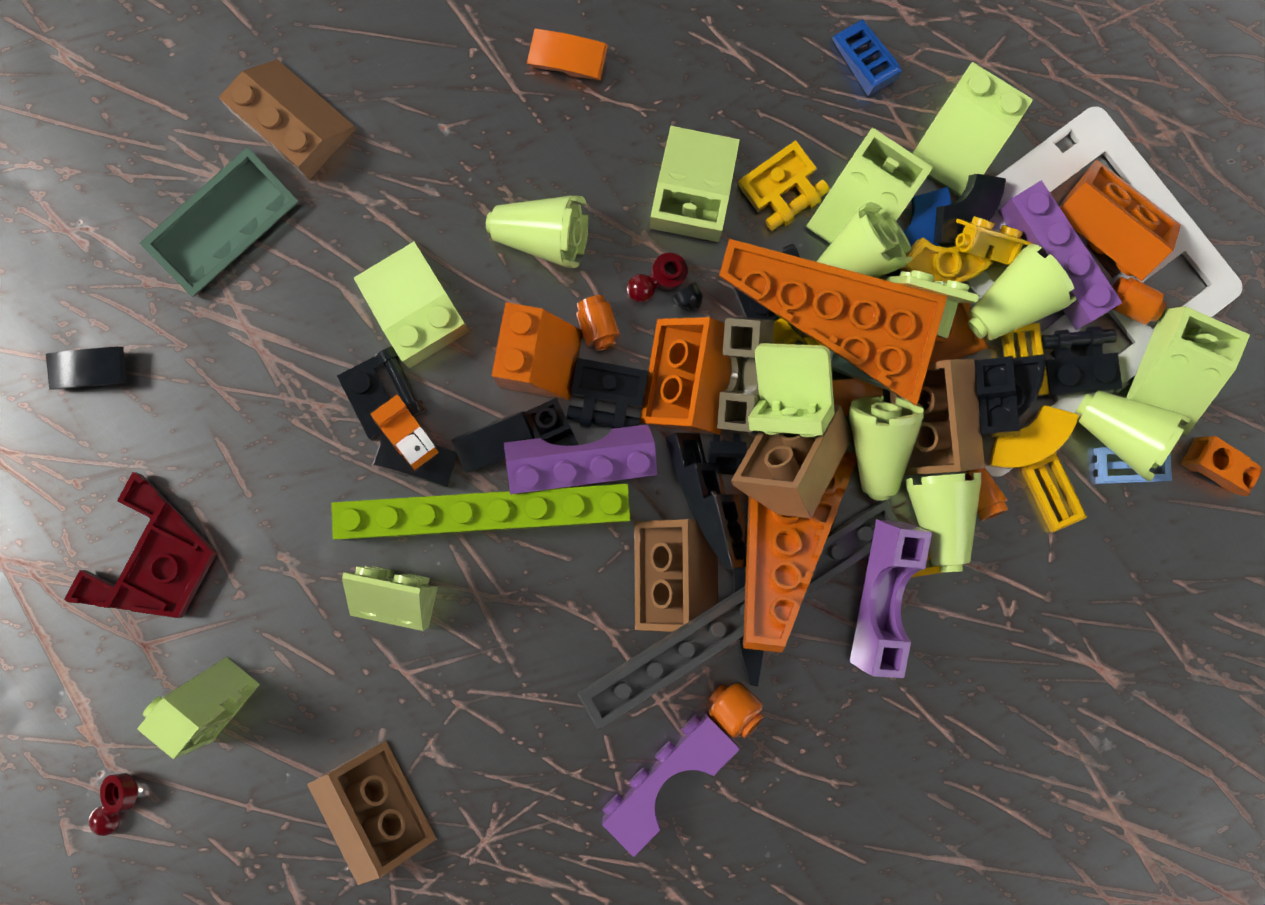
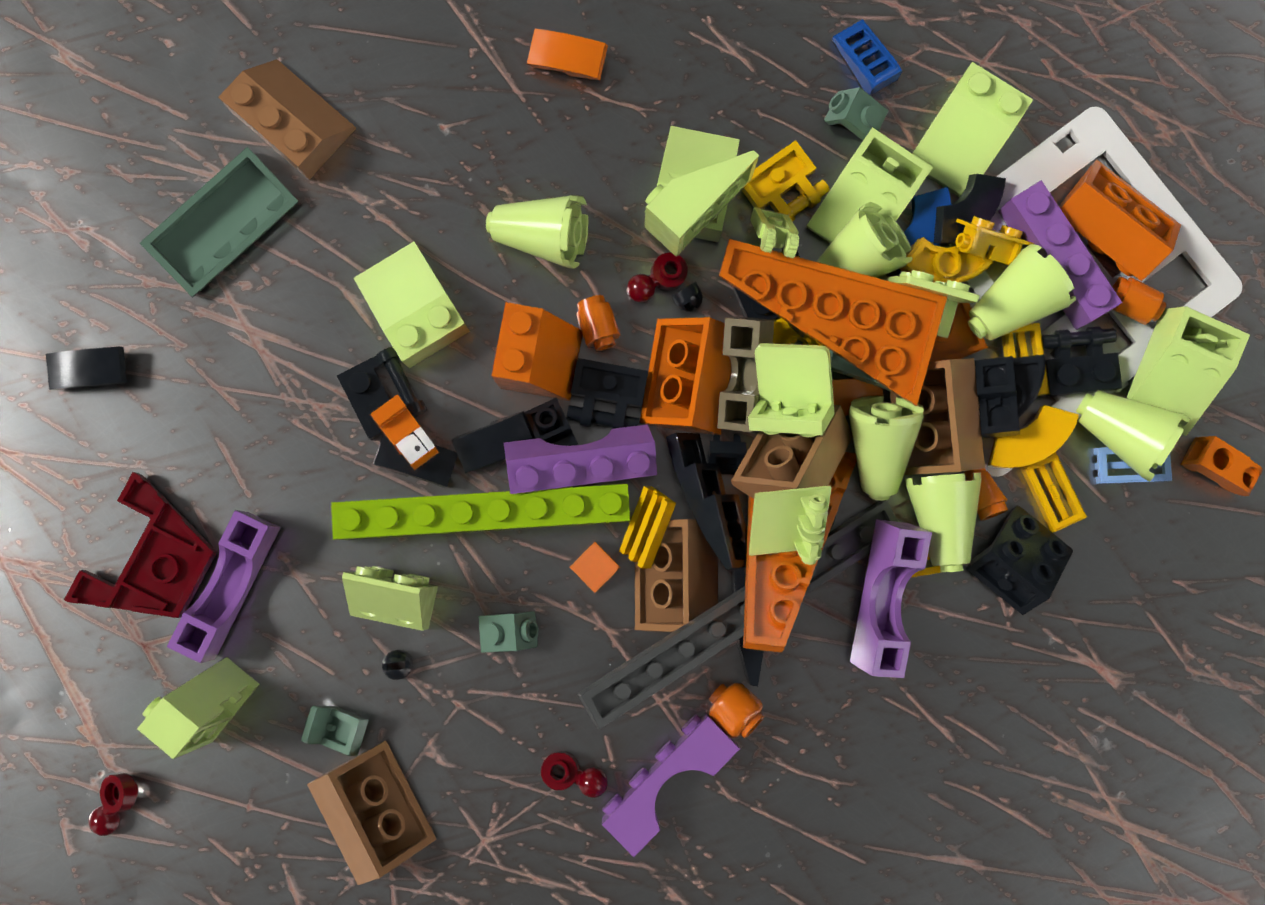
(214, 612): none -> medium lavender arch
(335, 729): none -> sand green bracket
(395, 657): none -> black hinge
(508, 632): none -> sand green bracket
(591, 781): none -> dark red plate
(595, 567): none -> orange slope
(643, 523): none -> yellow tile
(693, 200): none -> yellowish green slope
(775, 231): none -> yellowish green hinge
(790, 522): none -> yellowish green hinge
(856, 111): none -> sand green bracket
(1022, 562): none -> black bracket

